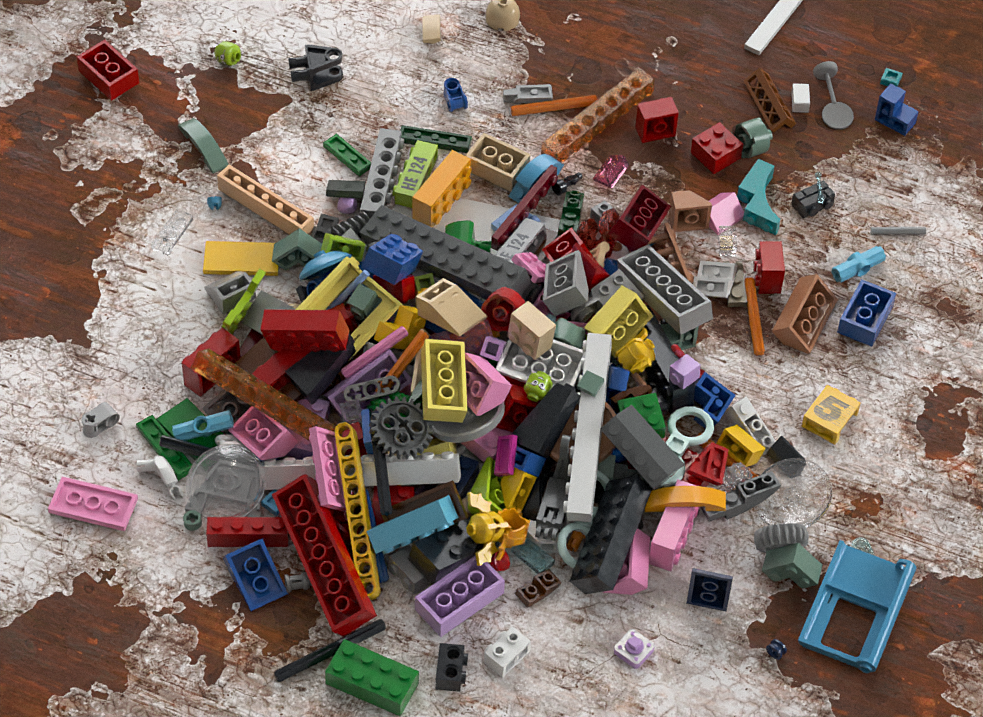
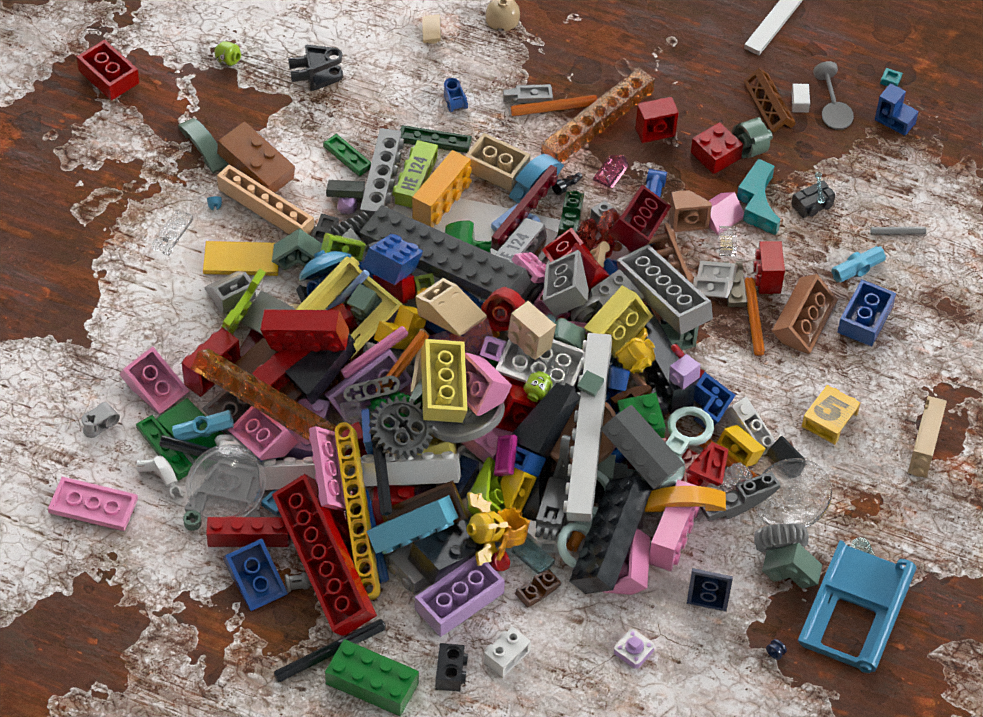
(154, 381): none -> bright pink slope
(255, 157): none -> dark orange brick
(656, 181): none -> blue piece
(927, 437): none -> tan door

